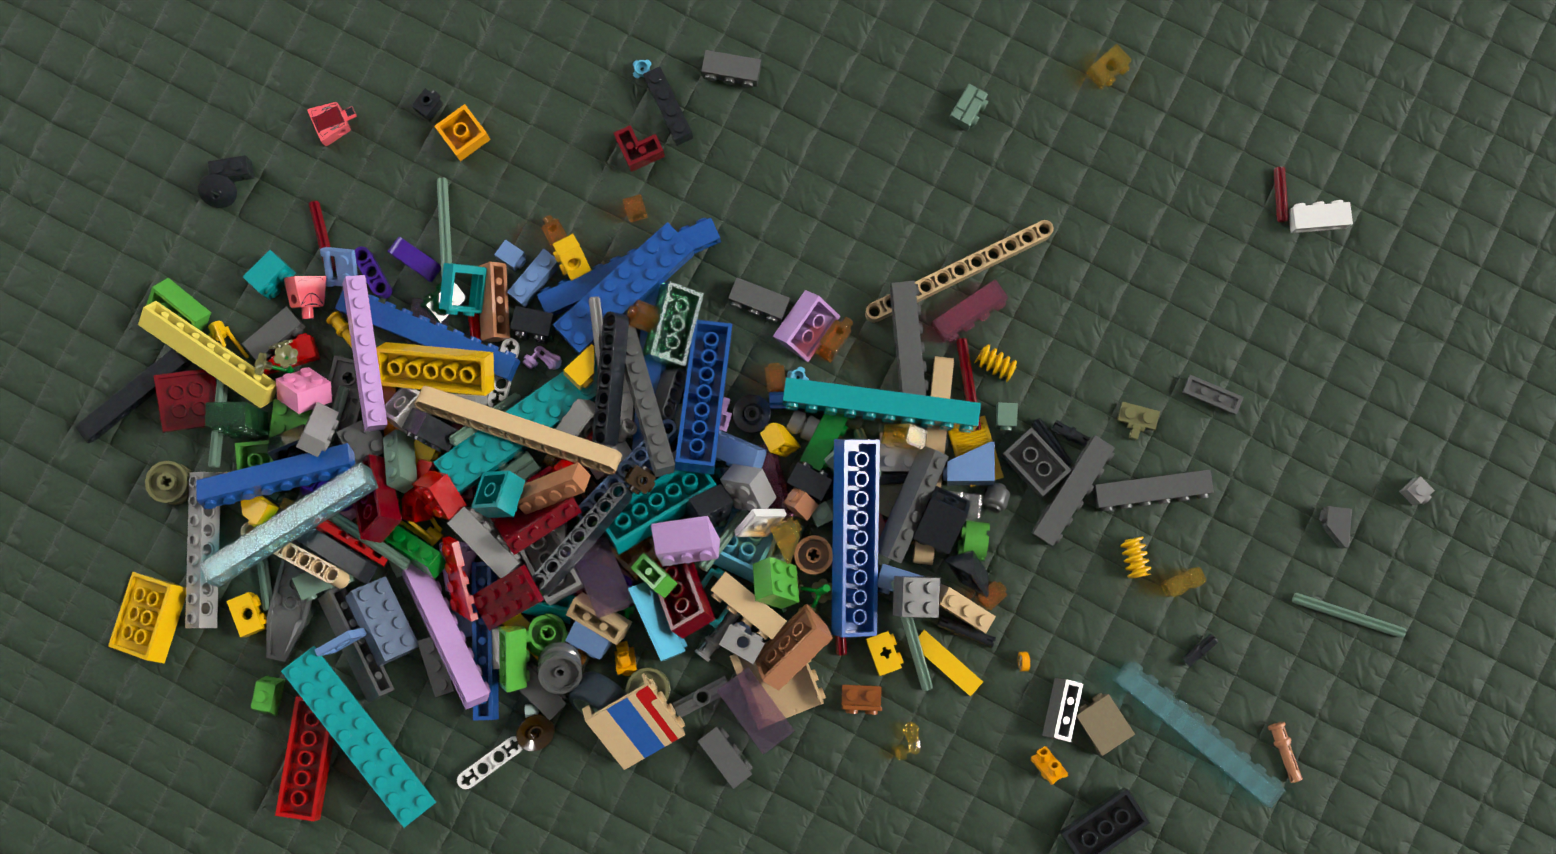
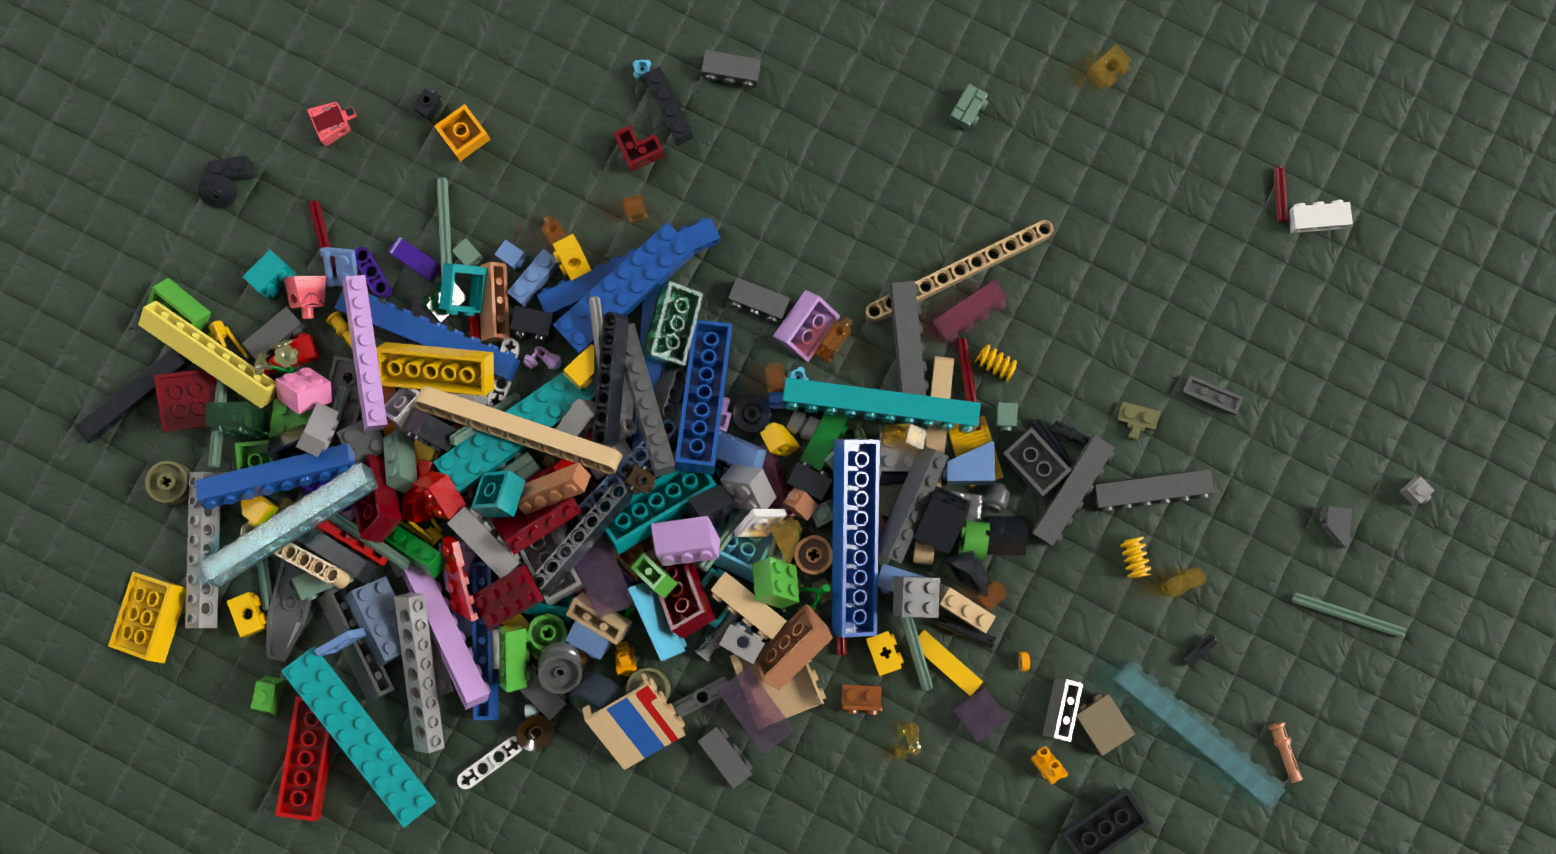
(419, 672): none -> light grey brick
(467, 253): none -> sand green brick
(643, 316): clear orange brick -> none
(980, 714): none -> clear purple brick
(1007, 535): none -> black slope

